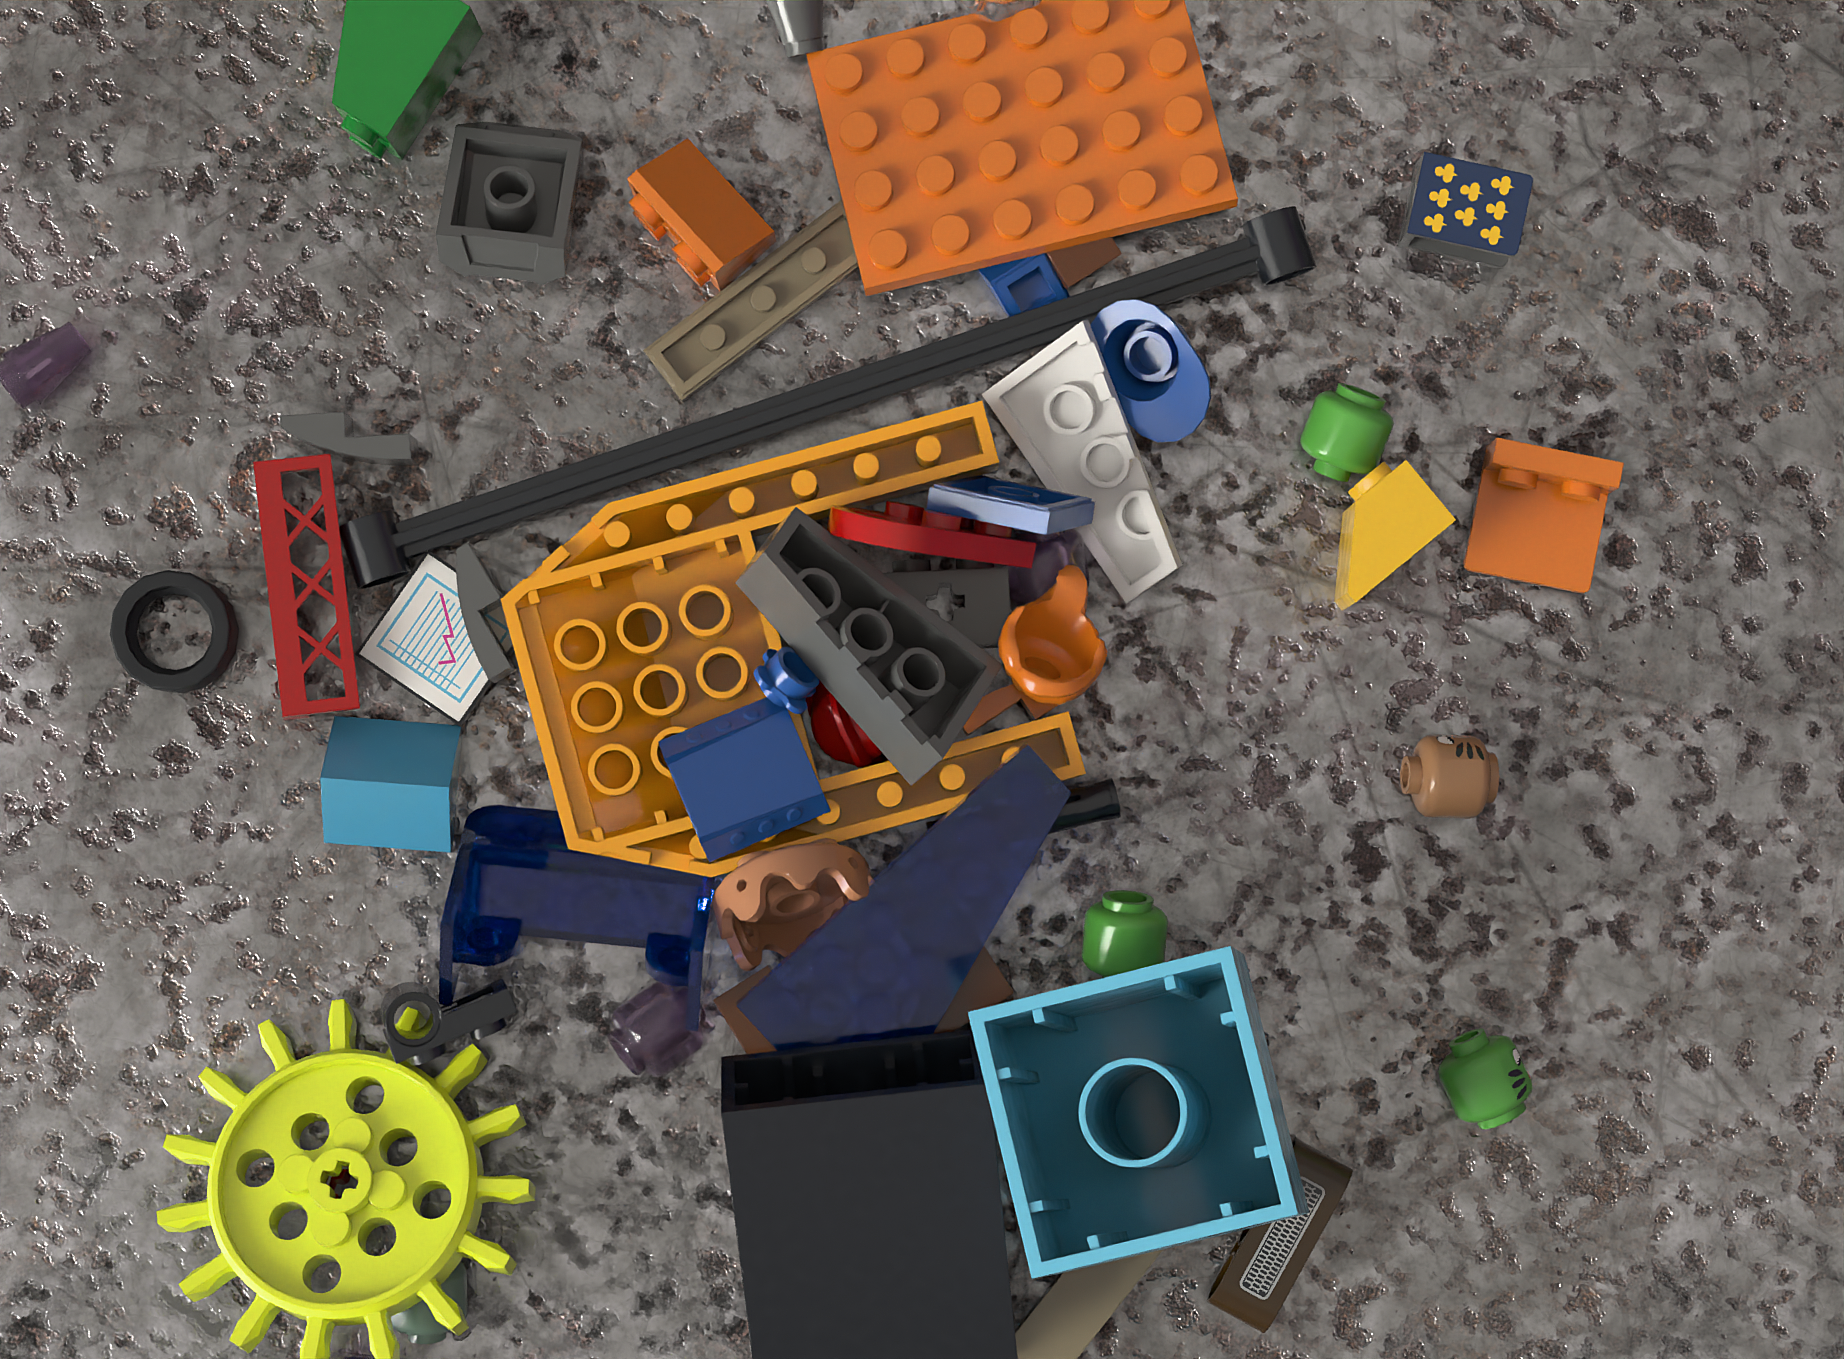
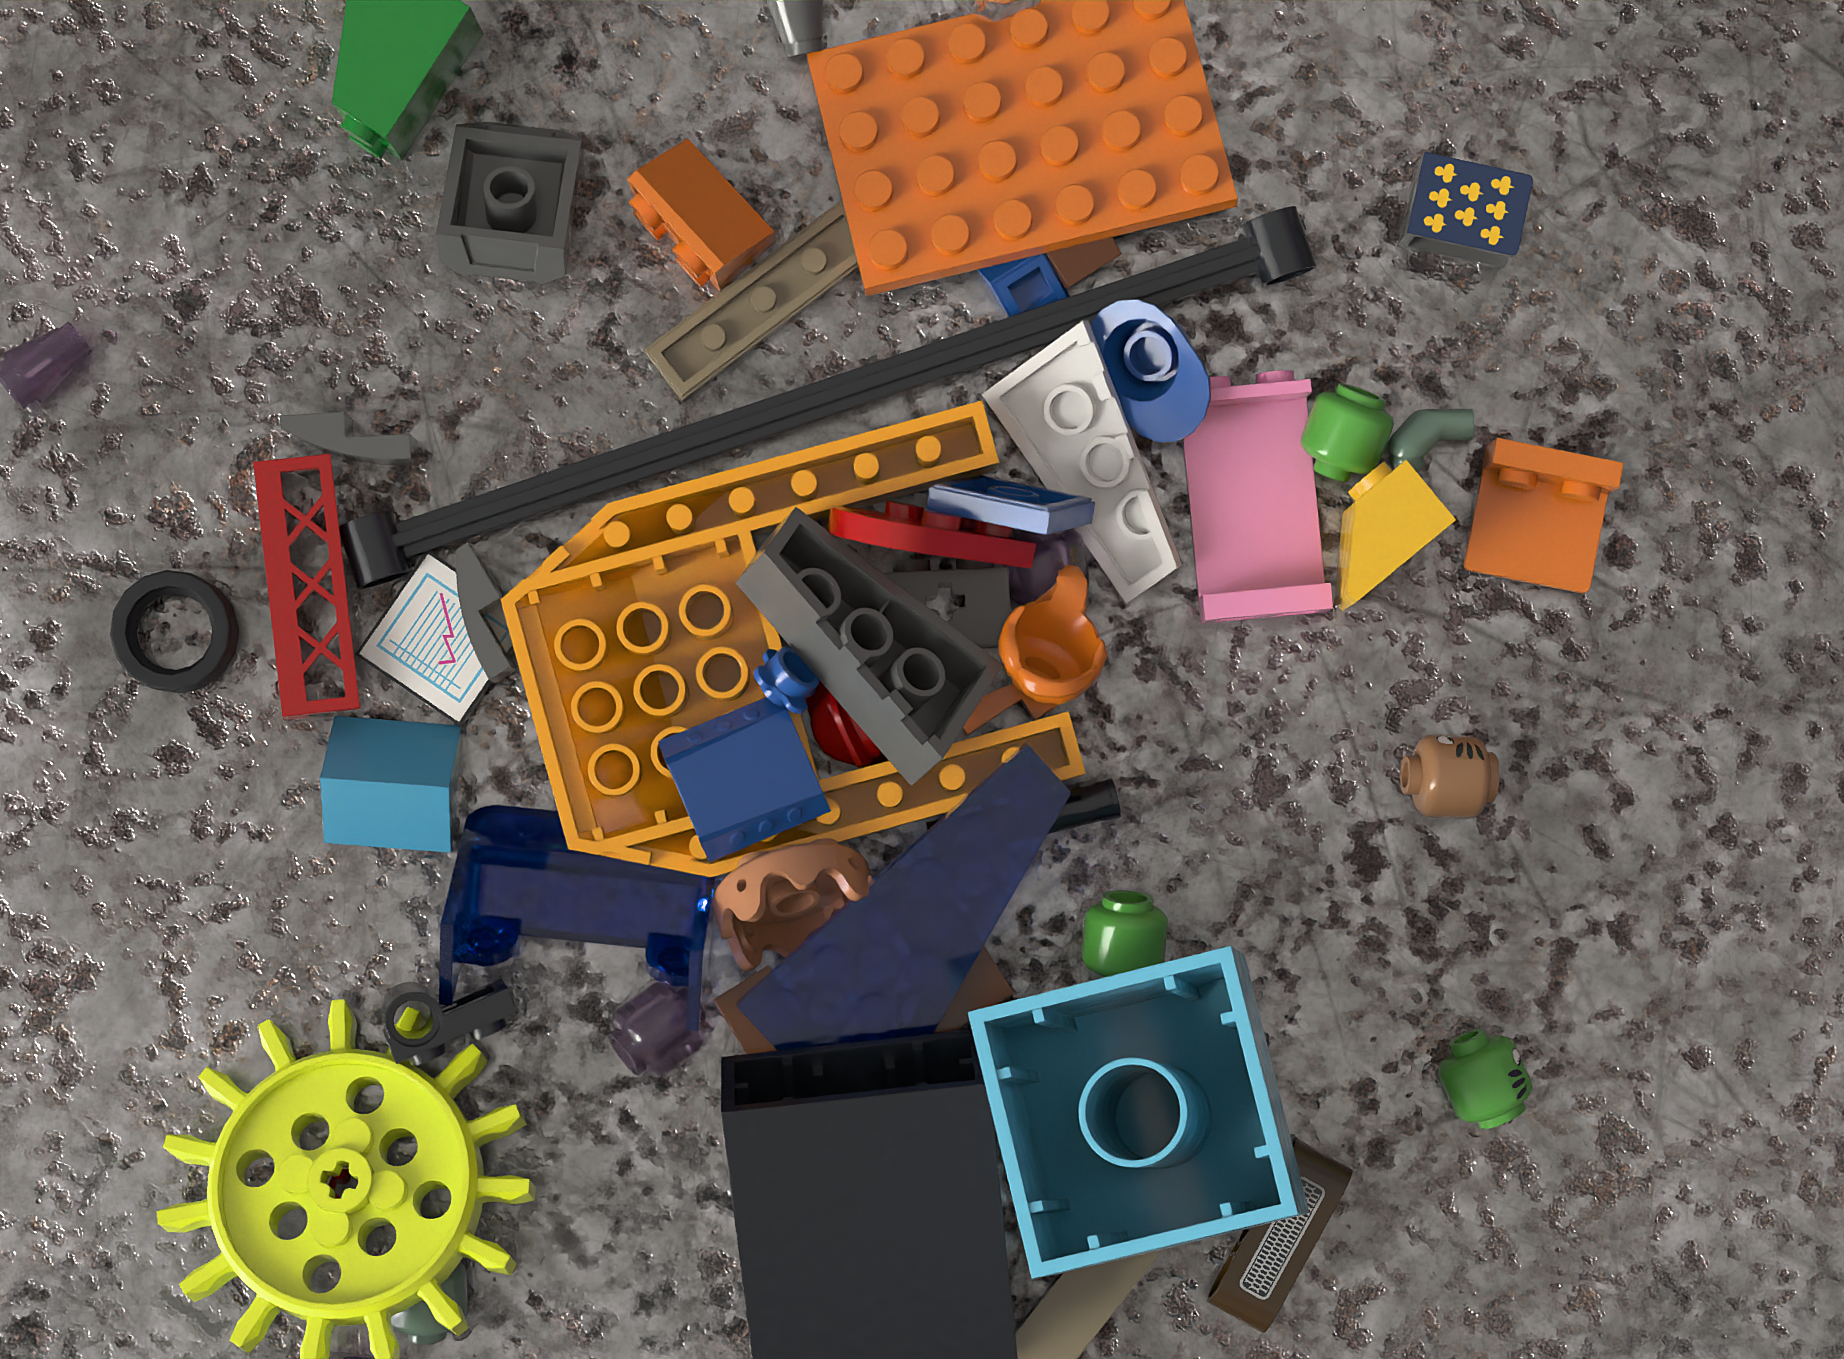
(1255, 503): none -> bright pink panel
(1424, 430): none -> sand green arm

